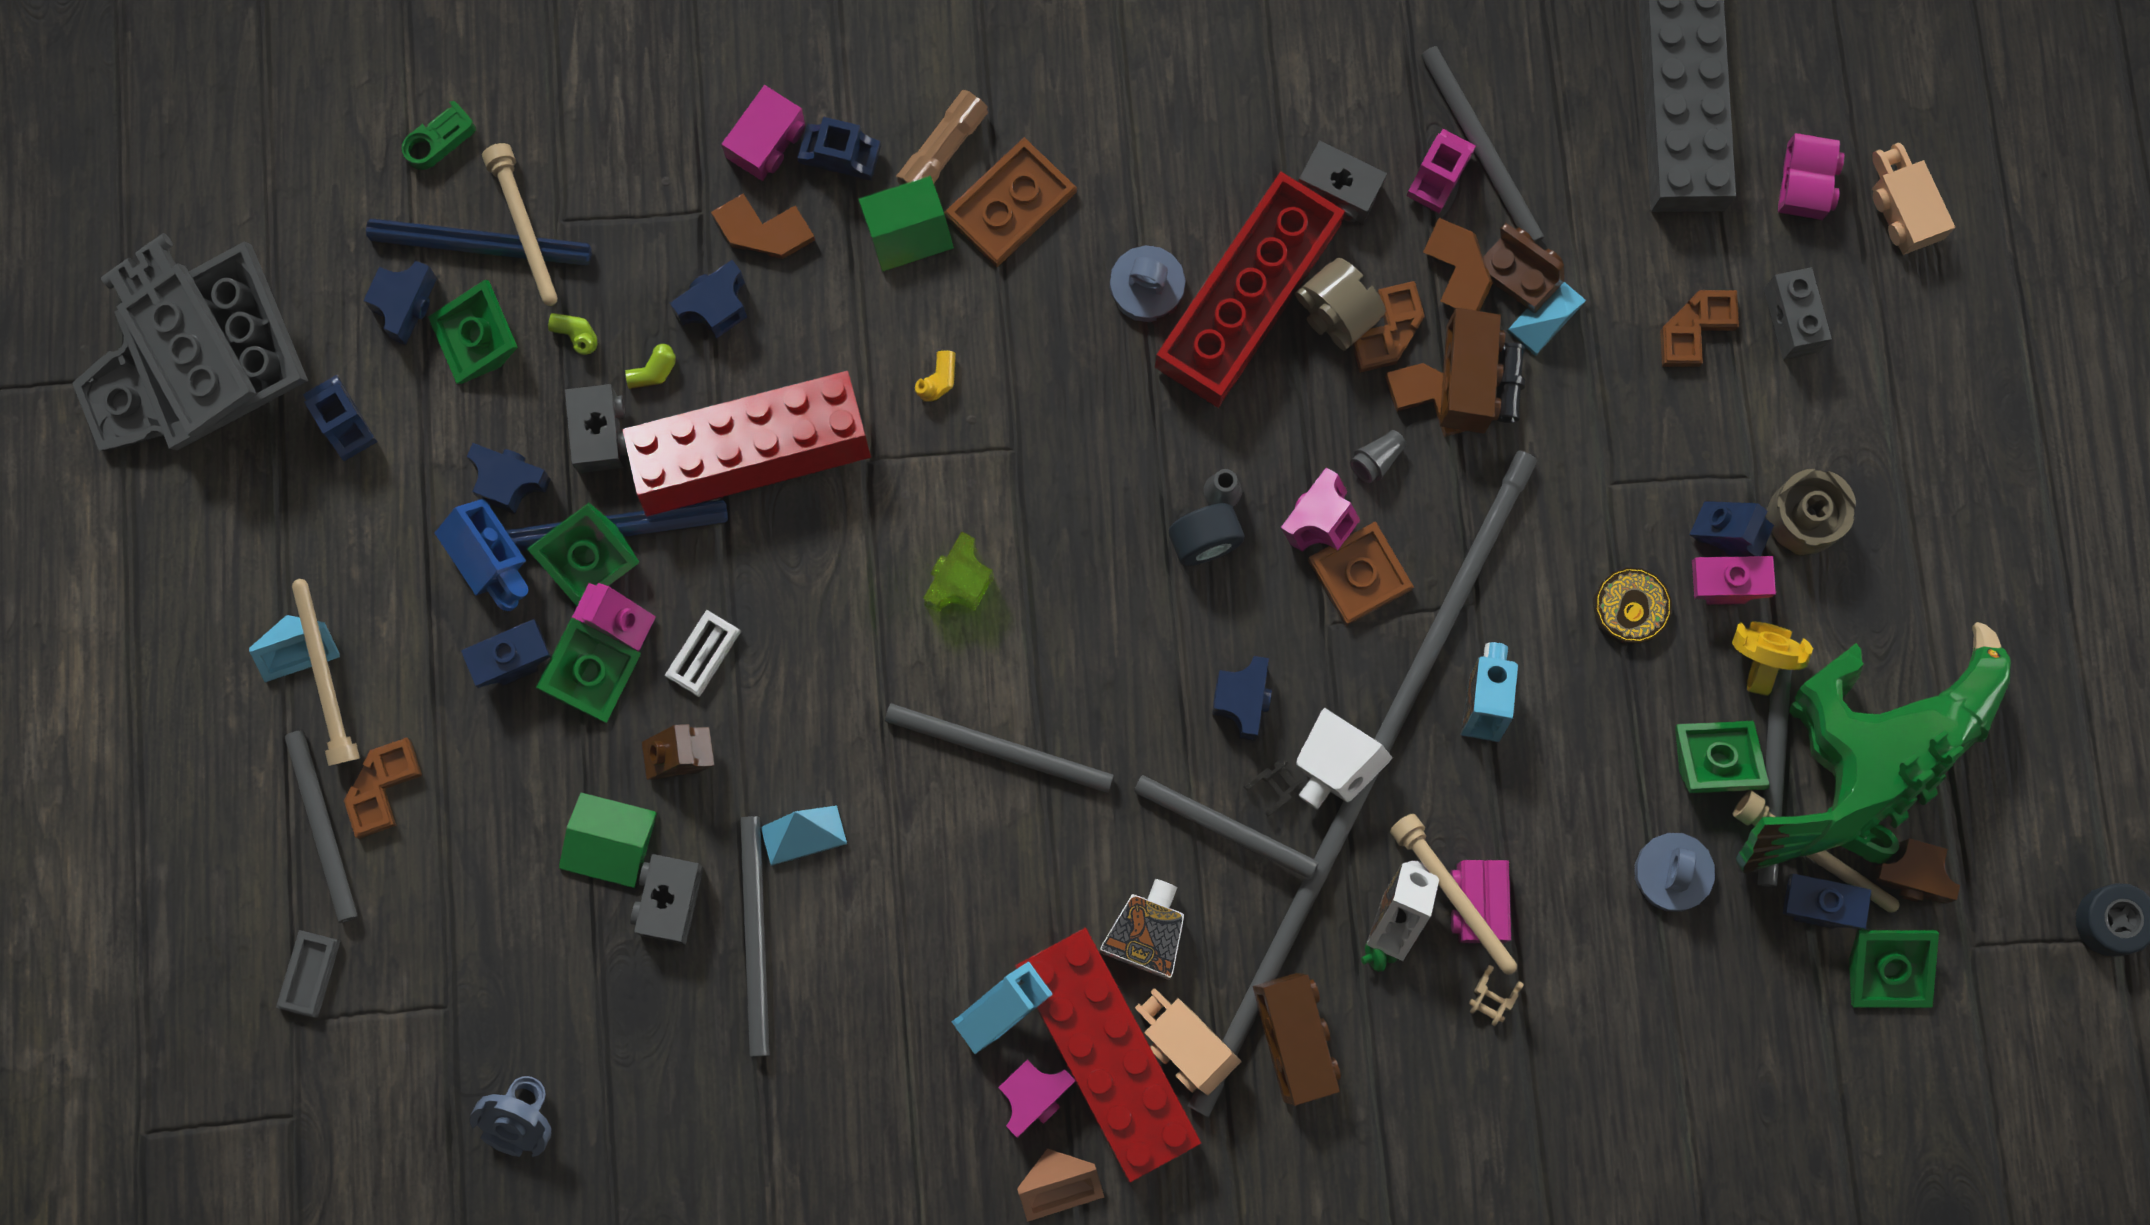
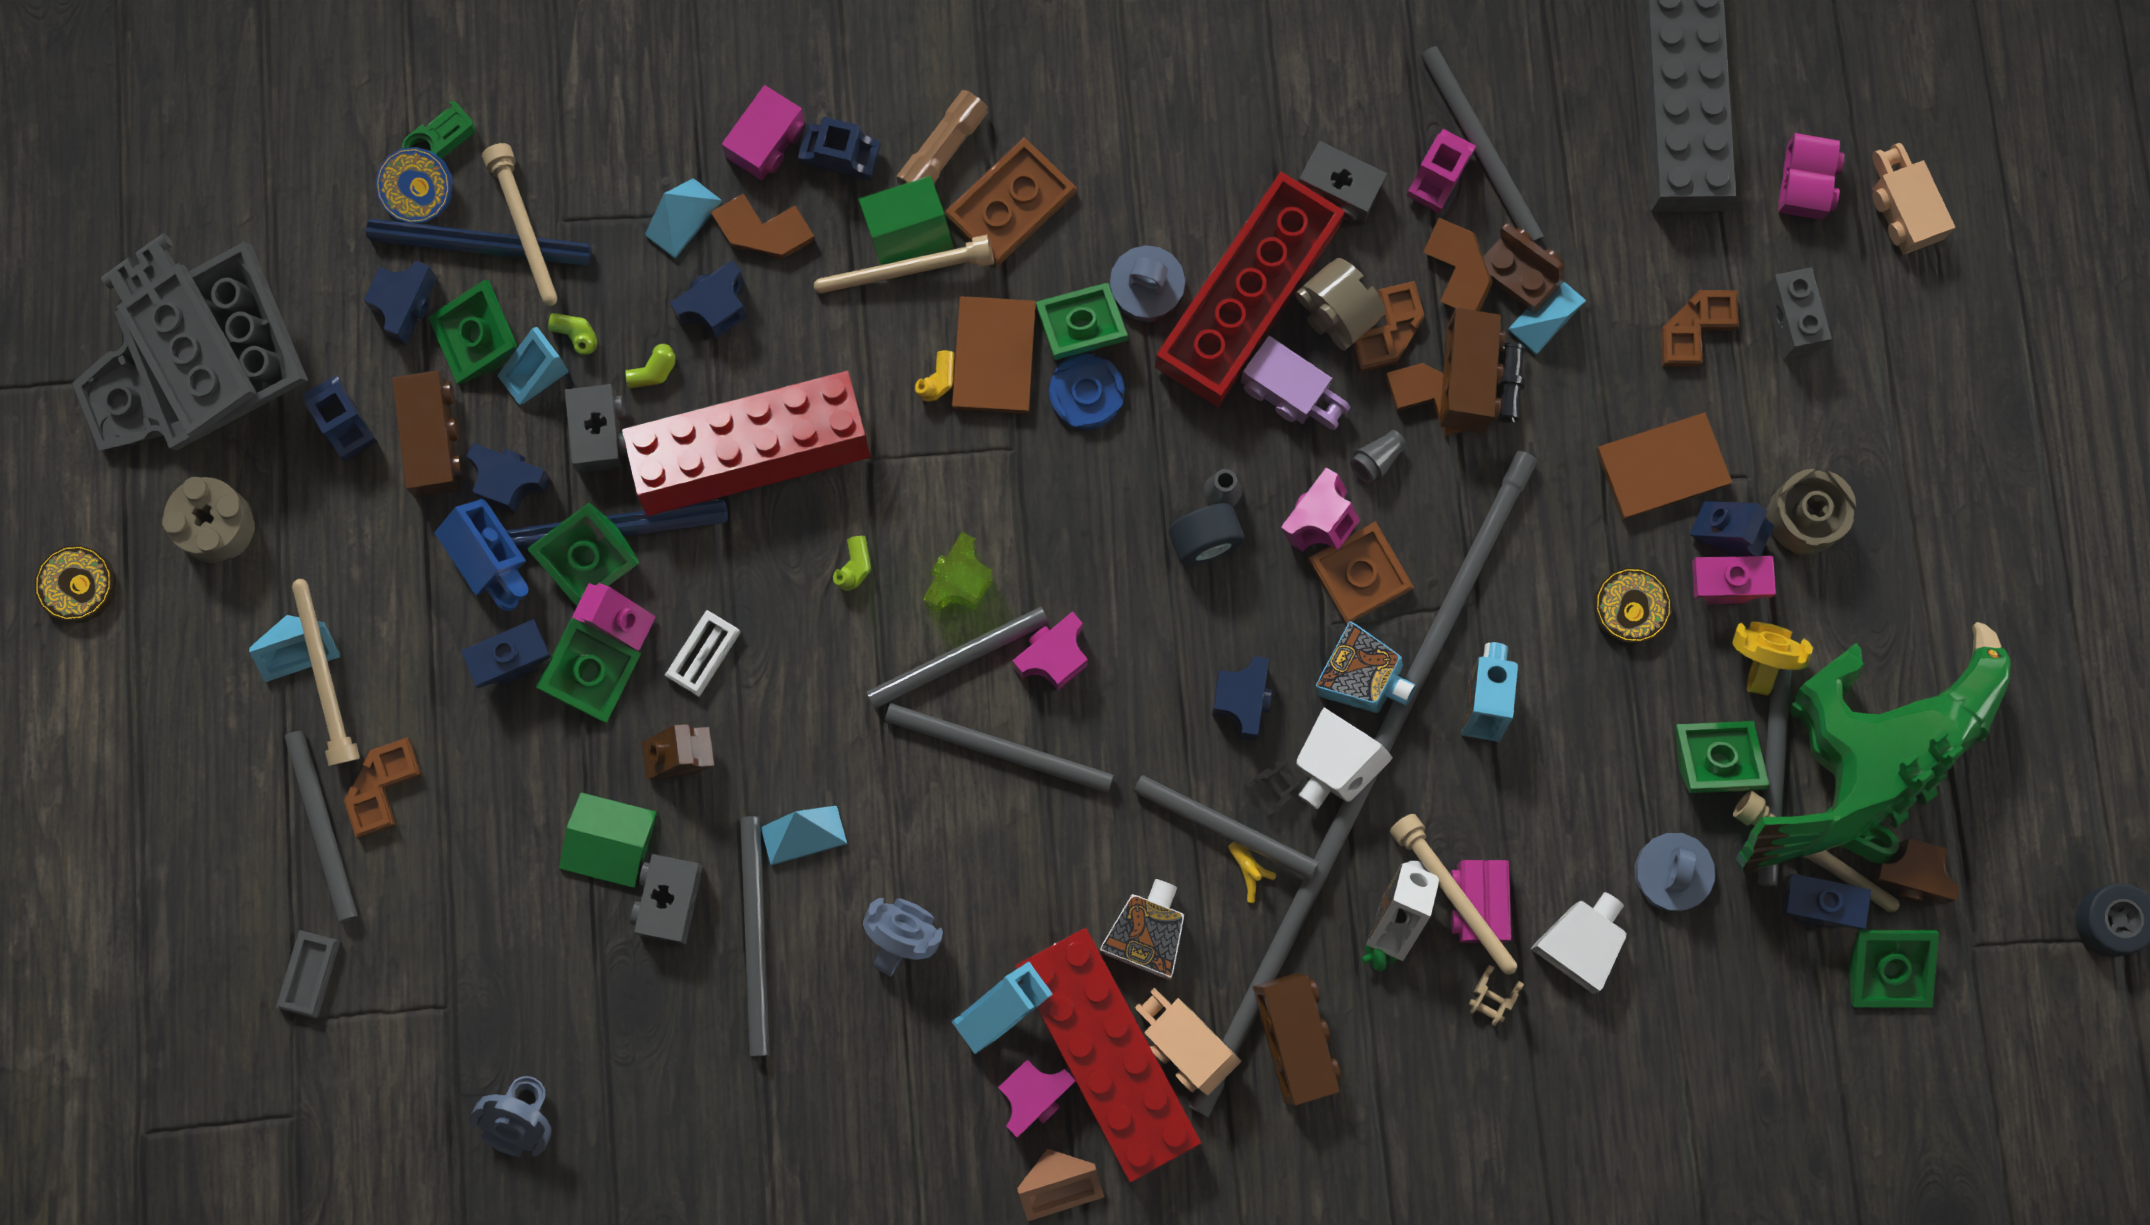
(75, 584): none -> tile
(192, 506): none -> dark tan brick
(414, 185): none -> tile
(427, 433): none -> reddish brown brick
(532, 367): none -> medium azure slope
(681, 216): none -> medium azure slope
(856, 568): none -> lime arm
(901, 932): none -> sand blue tile
(957, 657): none -> dark grey piece
(975, 252): none -> tan piece
(994, 355): none -> dark orange tile
(1053, 653): none -> dark pink brick
(1081, 321): none -> green slope
(1086, 391): none -> blue tile
(1251, 869): none -> yellow bar
(1292, 385): none -> lavender brick
(1364, 673): none -> torso
(1585, 942): none -> white torso
(1663, 466): none -> dark orange tile

